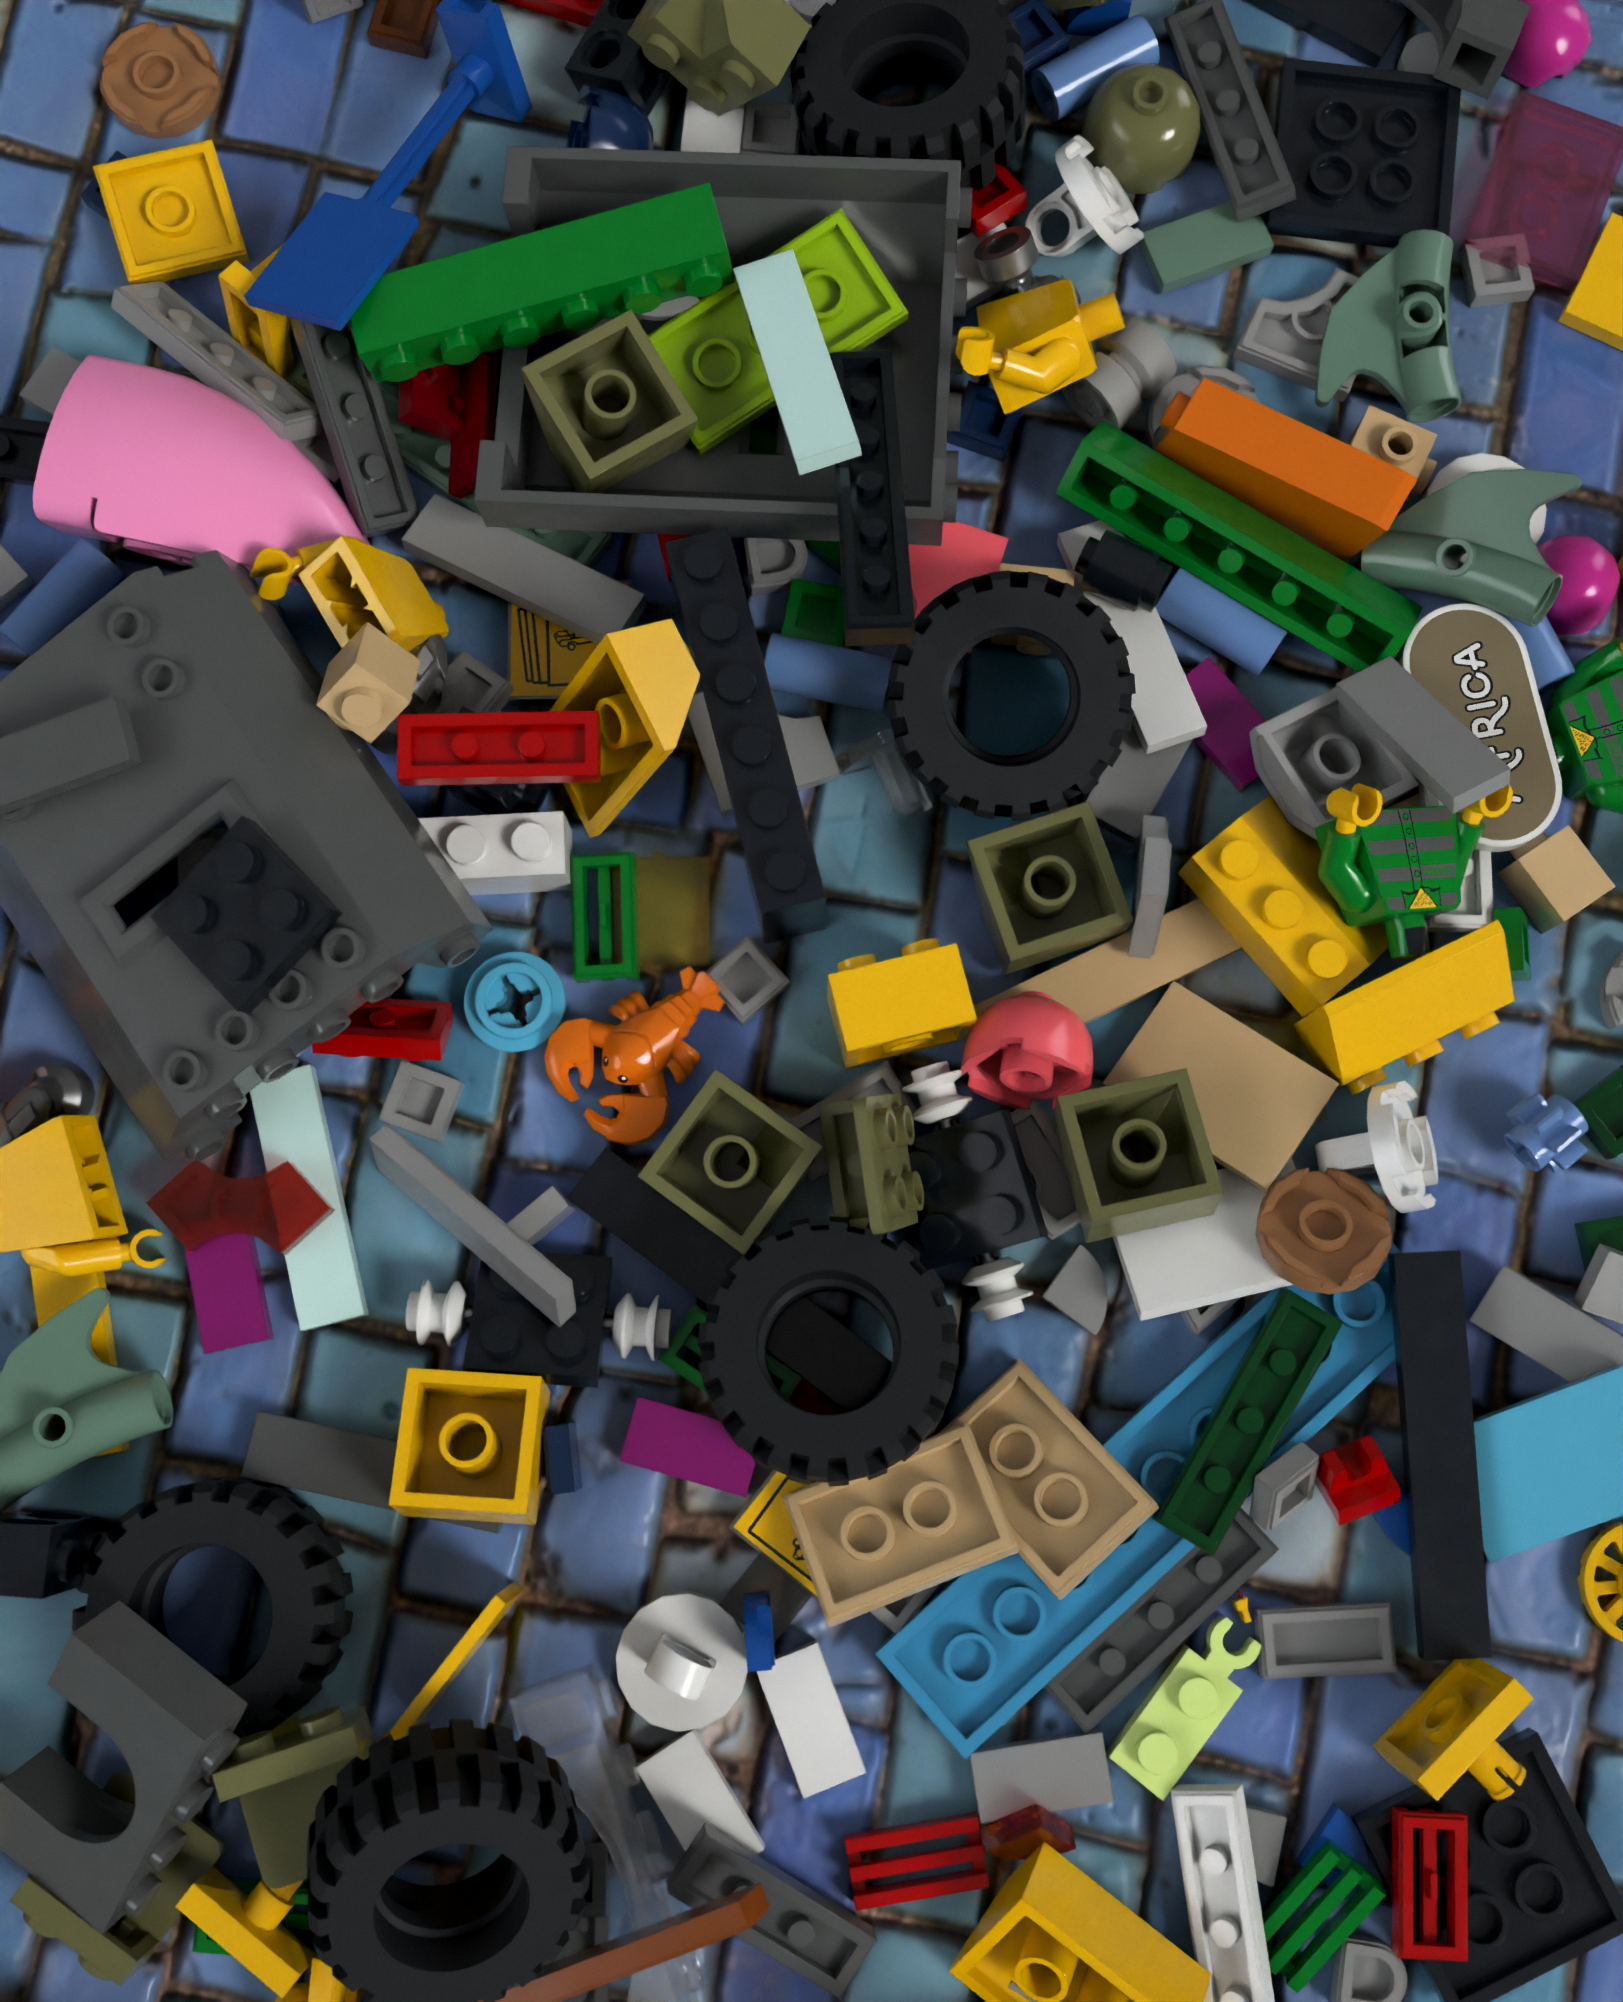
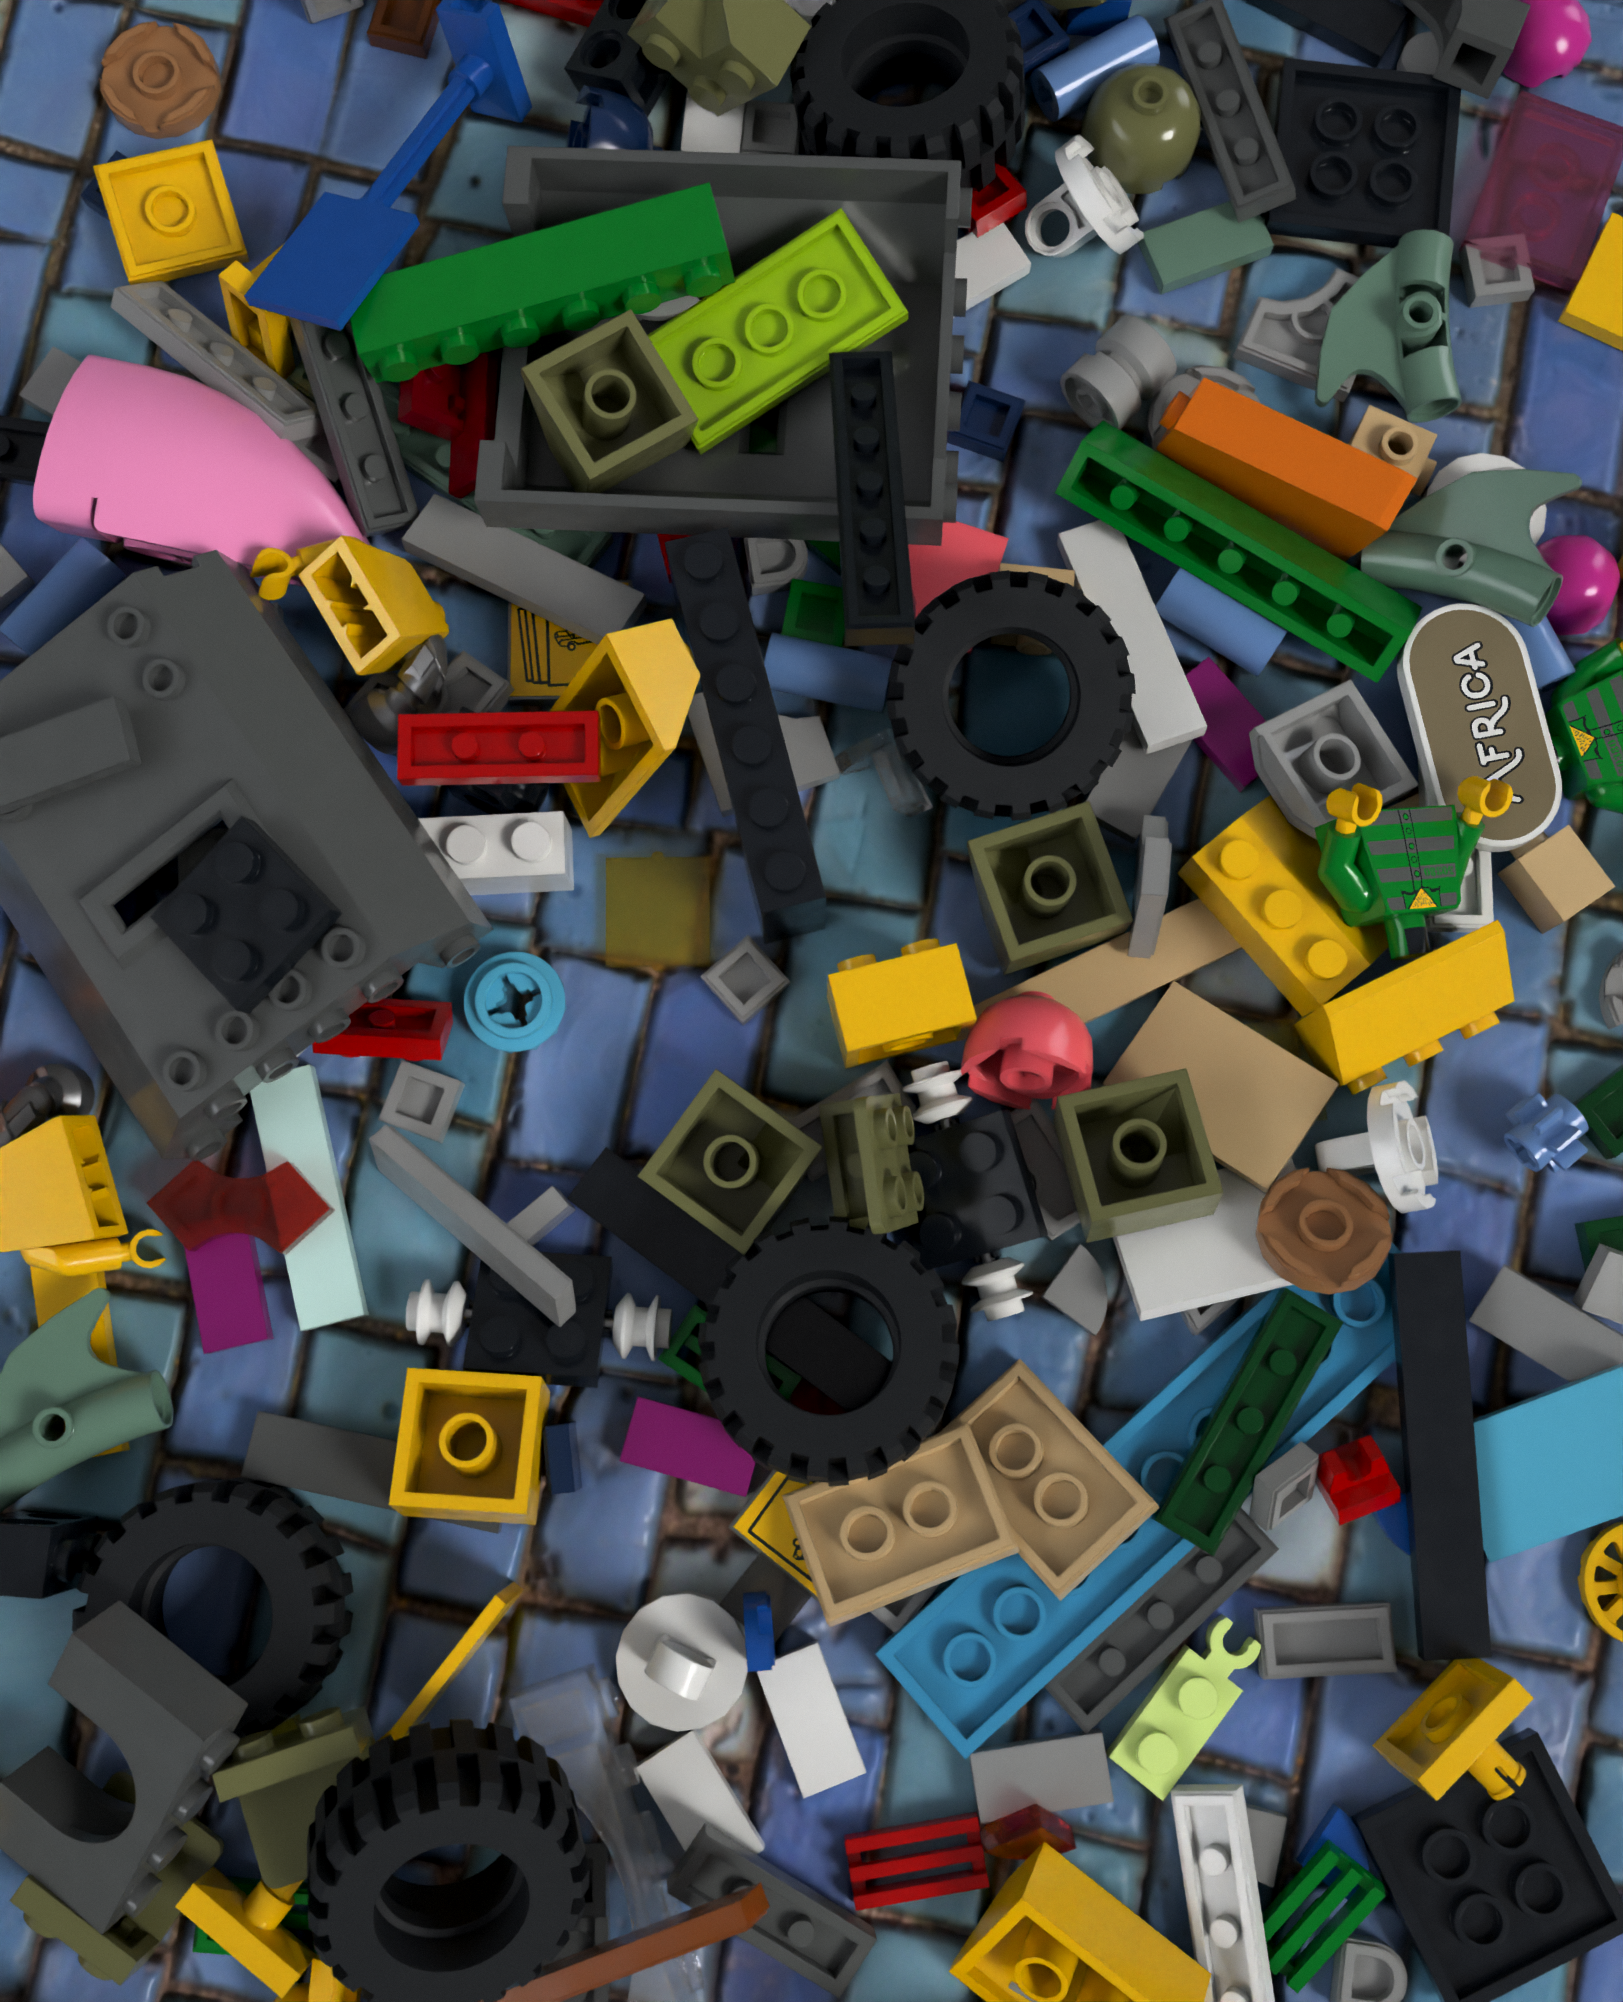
(368, 683): tan brick -> none
(607, 970): green tile -> none
(634, 1055): orange animal -> none
(797, 362): light aqua tile -> none
(1037, 334): yellow torso -> none
(1122, 572): black brick -> none
(1240, 1604): yellow piece -> none
(1402, 1884): red tile -> none
(1423, 734): light grey tile -> none
(1517, 940): green tile -> none

